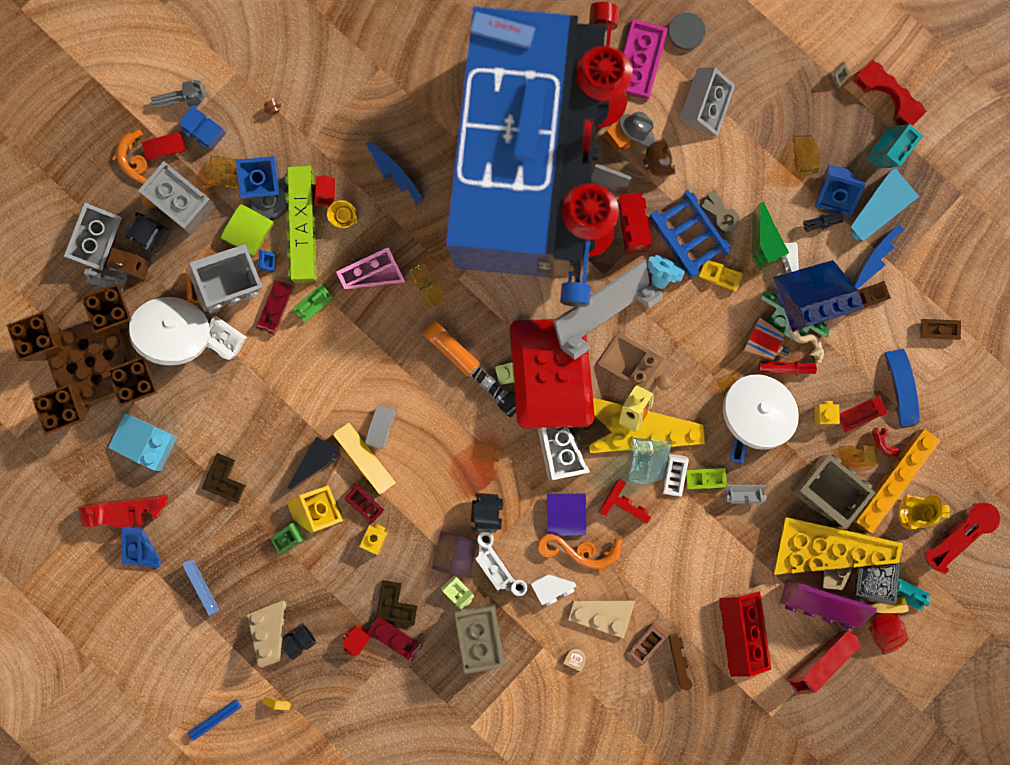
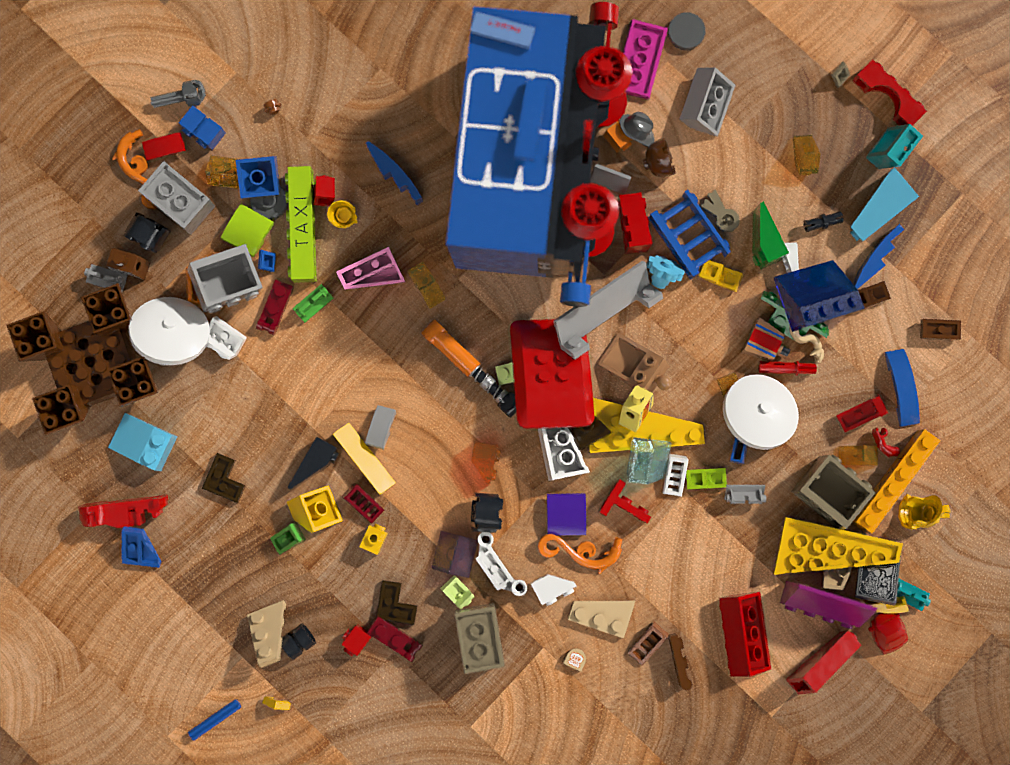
(92, 236): light grey slope -> none
(201, 587): medium blue tile -> none
(826, 413): yellow brick -> none
(839, 190): blue slope -> none
(978, 520): red piece -> none

